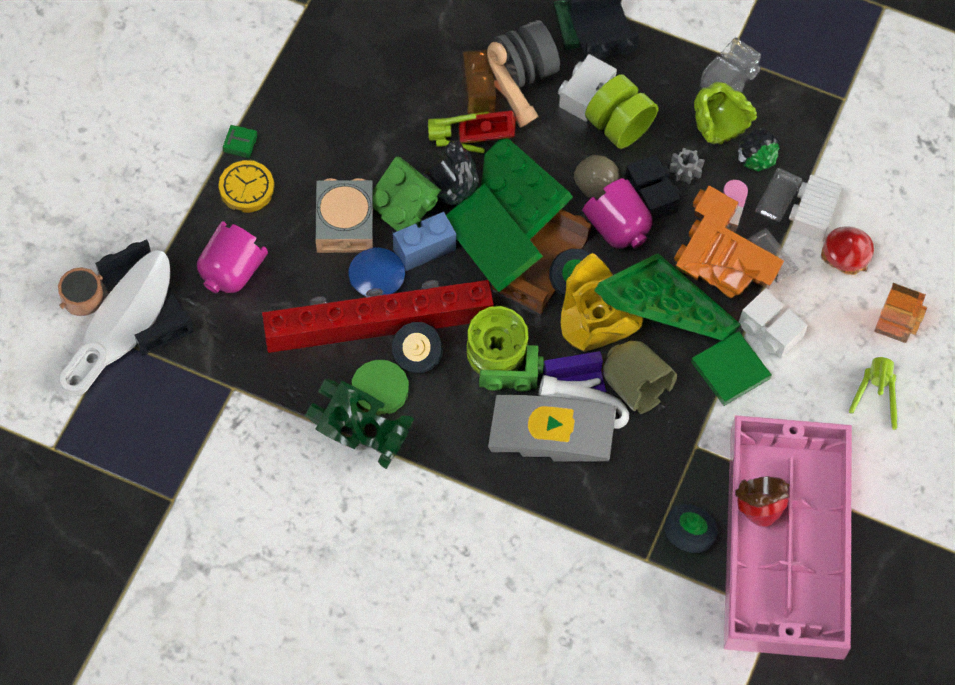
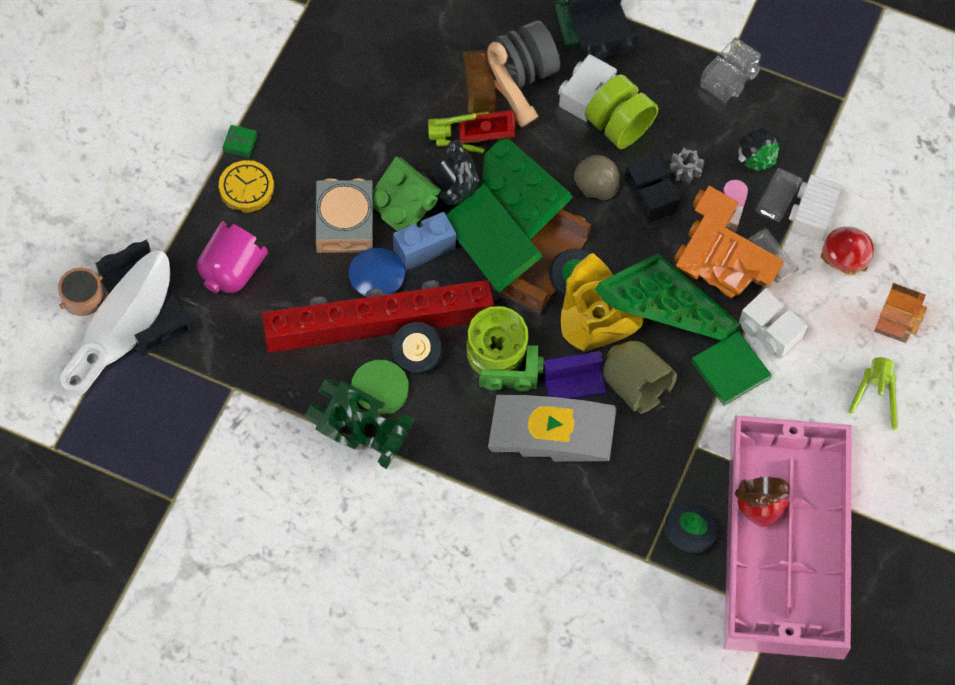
(582, 391): white plant -> none
(620, 215): dark pink cylinder -> none
(722, 113): lime hair -> none

